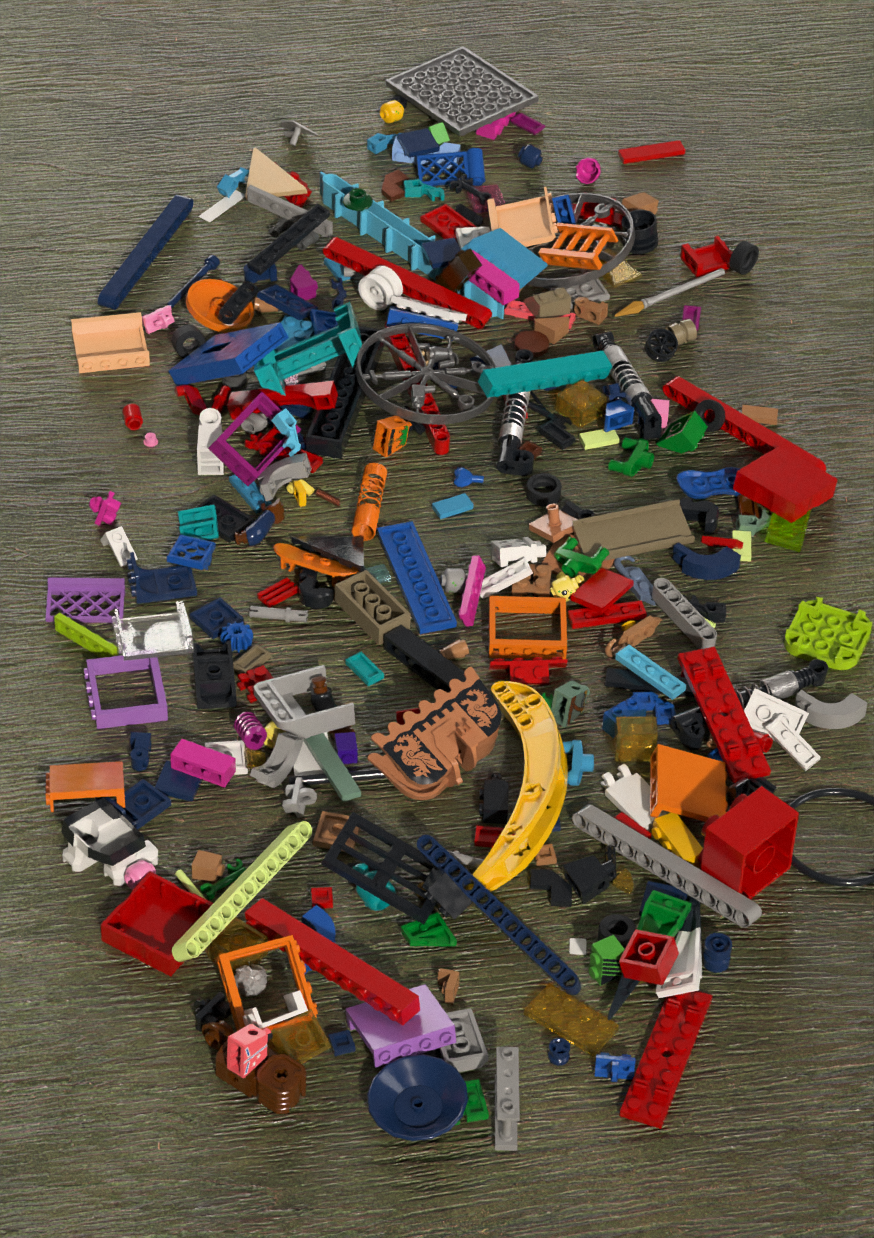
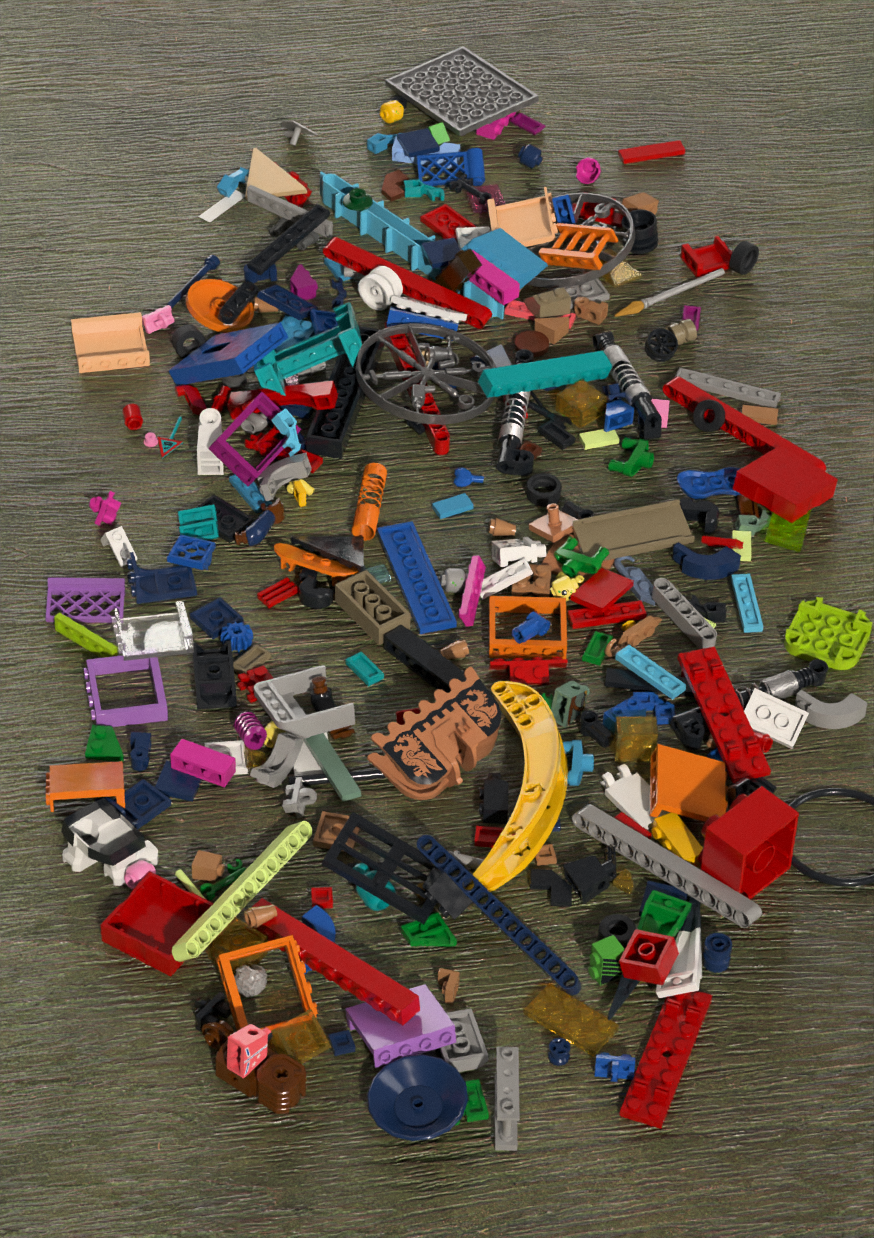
(103, 745): none -> green wing
(145, 252): dark blue beam -> none
(168, 445): none -> piece
(259, 915): none -> medium nougat cone
(279, 614): light grey pin -> none
(294, 1002): white panel -> none
(328, 497): copper piece -> none
(346, 747): dark purple brick -> none
(391, 435): orange torso -> none
(469, 214): black axle -> none
(501, 528): none -> medium nougat cone
(532, 626): none -> blue piece
(577, 946): white sticker -> none
(595, 729): none -> black piece
(596, 648): none -> green tile
(683, 433): green slope -> none
(730, 388): none -> light grey tile
(746, 603): none -> medium azure plate
(792, 743): white tile -> none

